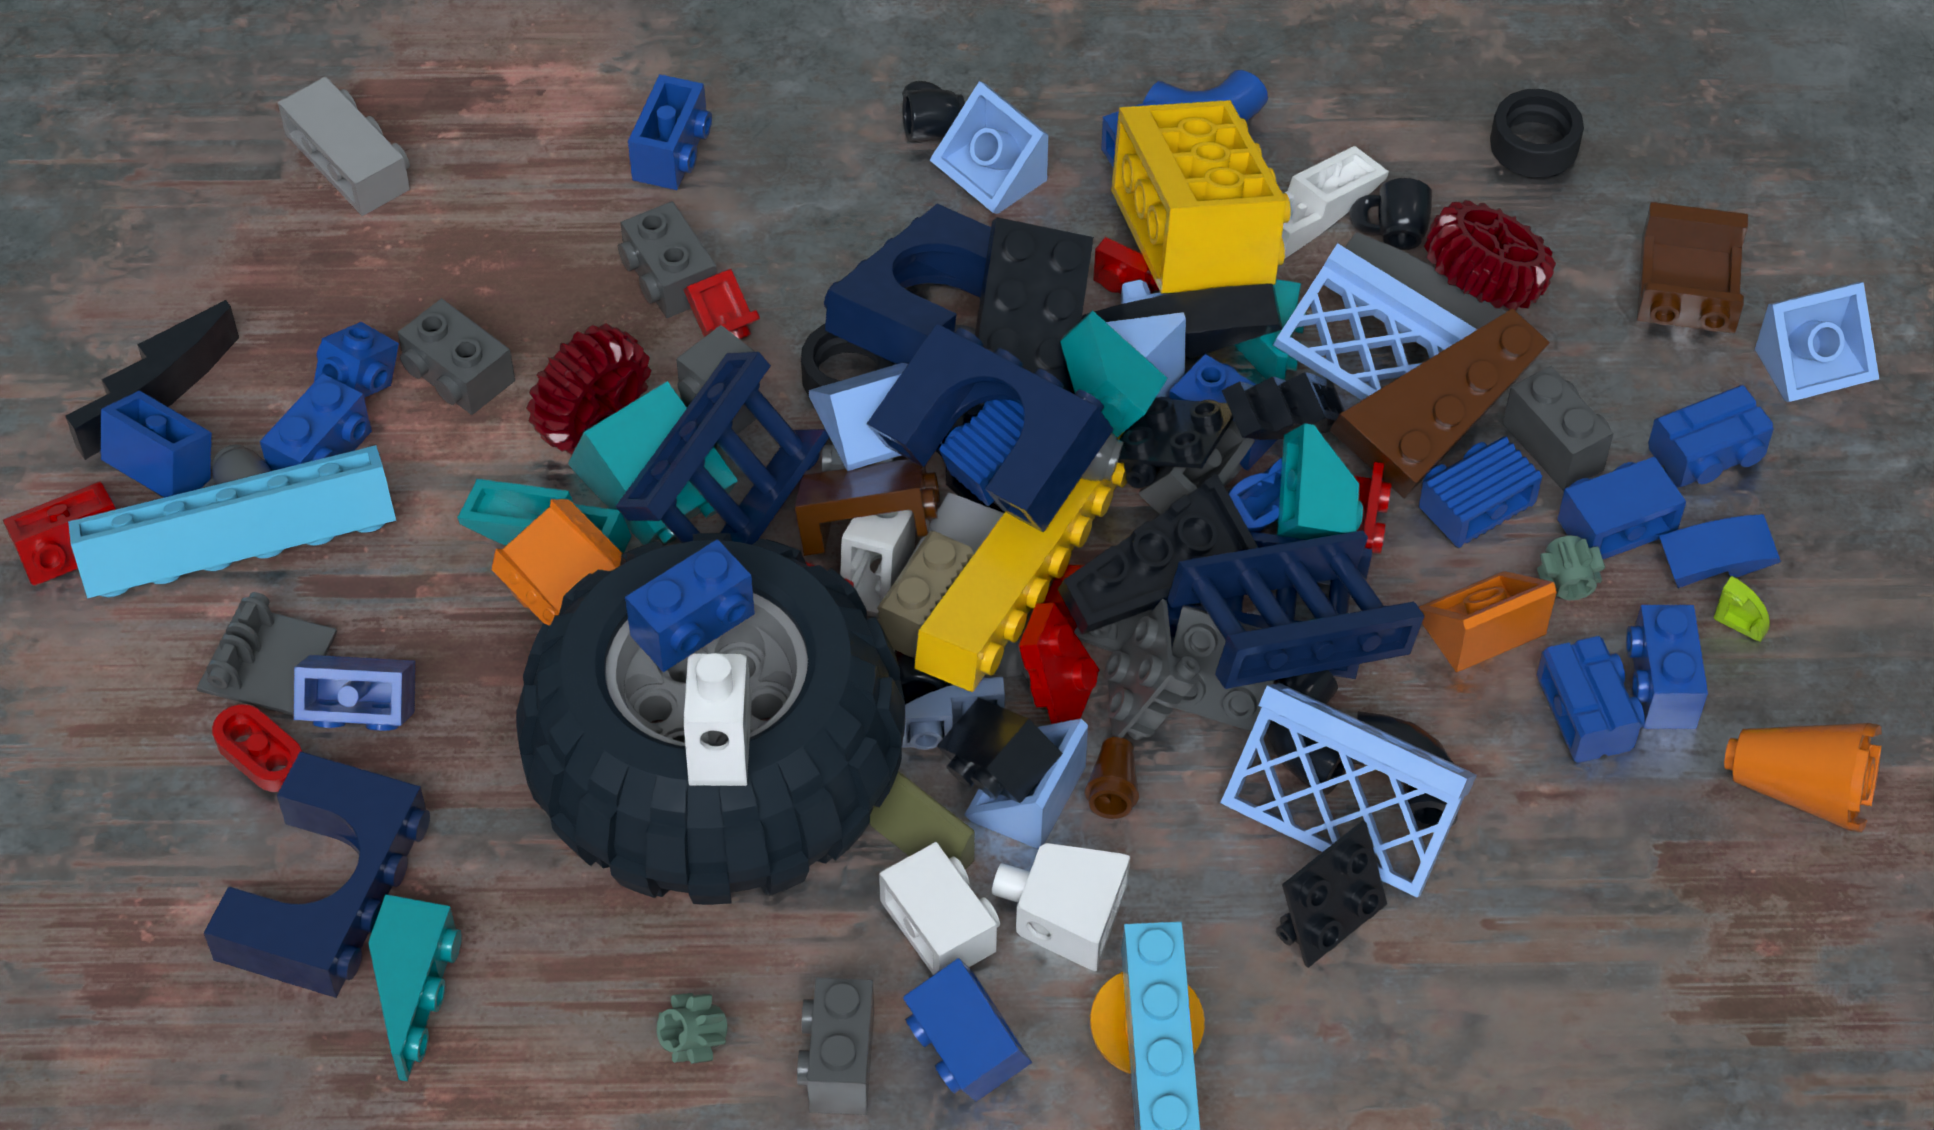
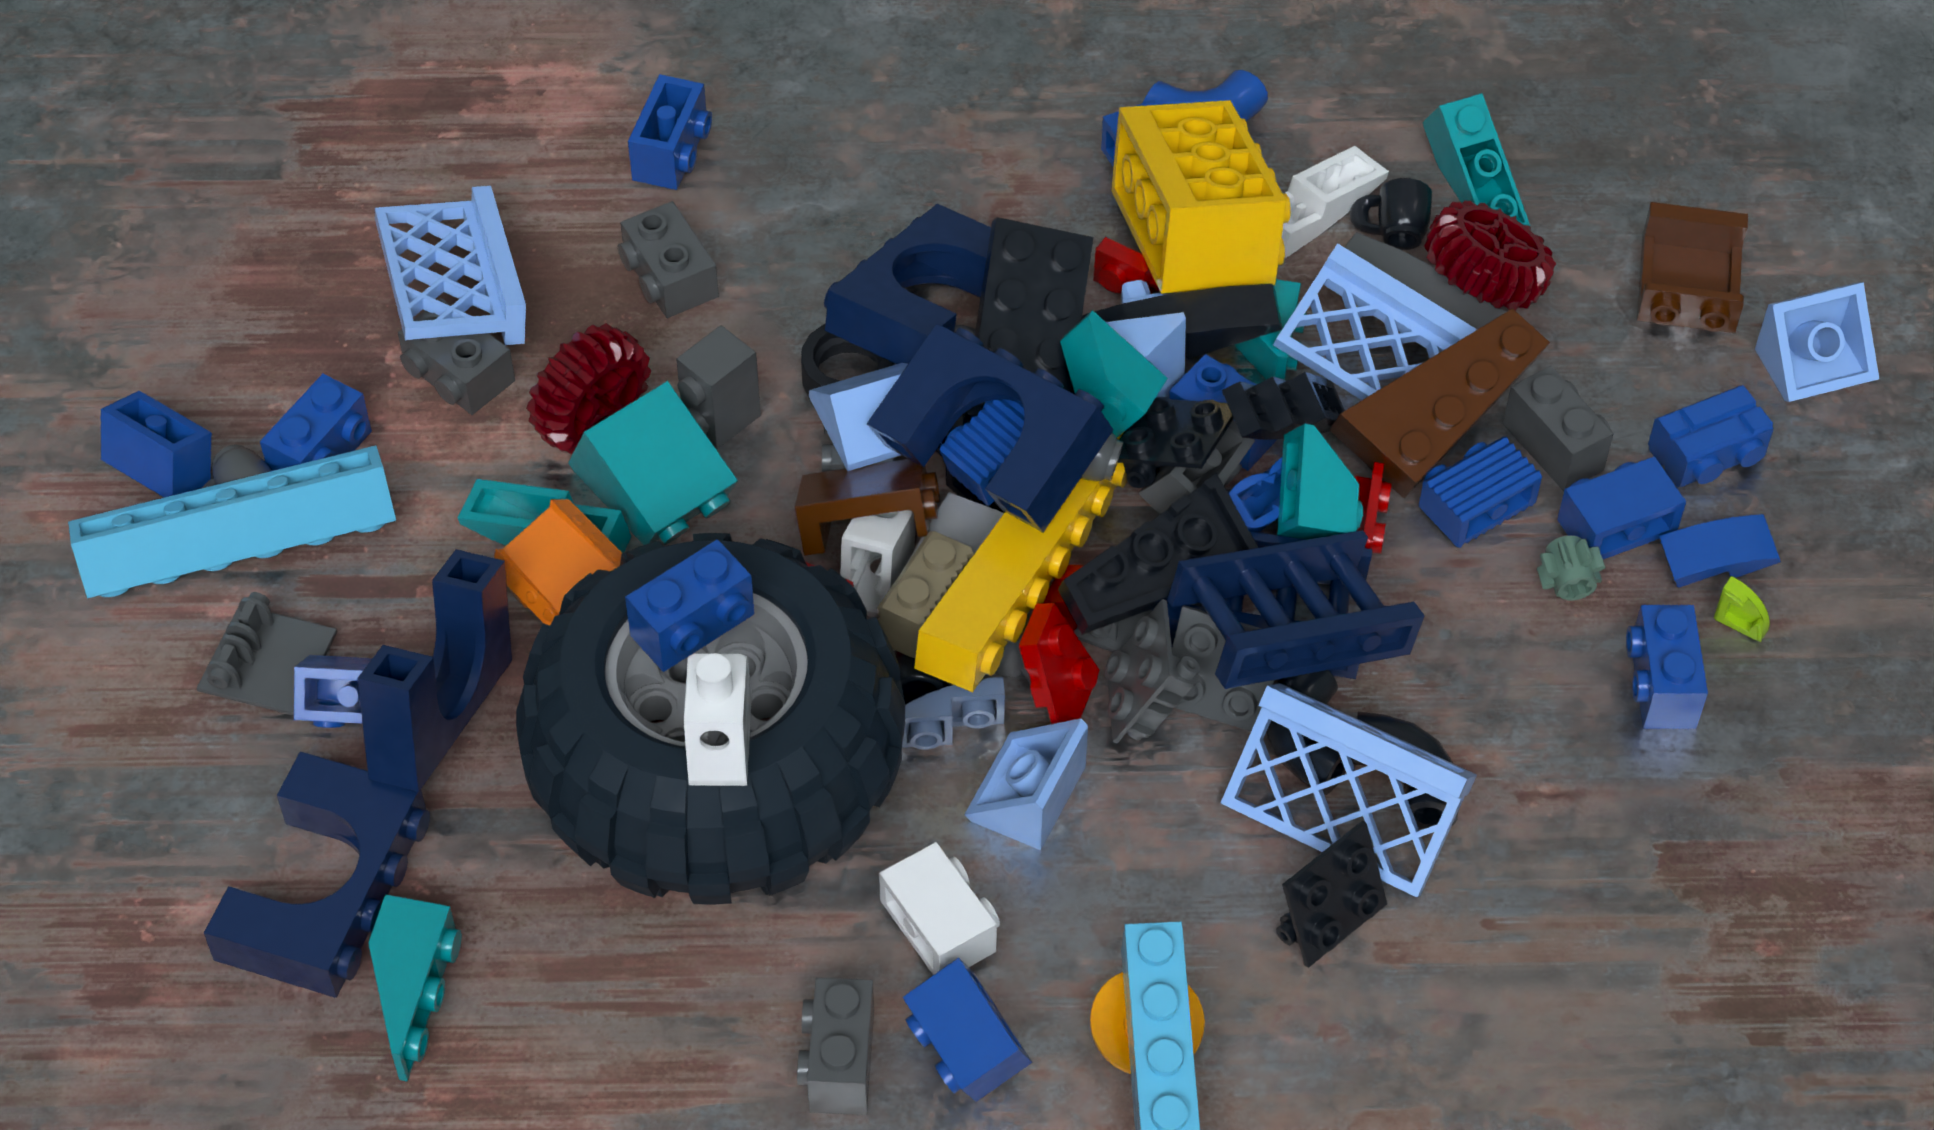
(43, 531): red bracket -> none
(167, 370): black slope -> none
(261, 752): red plate -> none
(345, 145): light grey brick -> none
(358, 358): blue brick -> none
(423, 702): none -> dark blue arch
(487, 263): none -> light blue fence
(691, 1028): sand green gear -> none
(693, 436): dark blue fence -> none
(720, 302): red bracket -> none
(917, 820): olive slope -> none
(929, 110): black piece -> none
(993, 150): light blue slope -> none
(998, 751): black brick -> none
(1067, 899): white torso -> none
(1113, 781): reddish brown cone -> none
(1472, 155): none -> teal slope
(1489, 617): orange slope -> none
(1532, 158): black tyre -> none
(1590, 698): blue brick -> none
(1811, 768): orange cone -> none

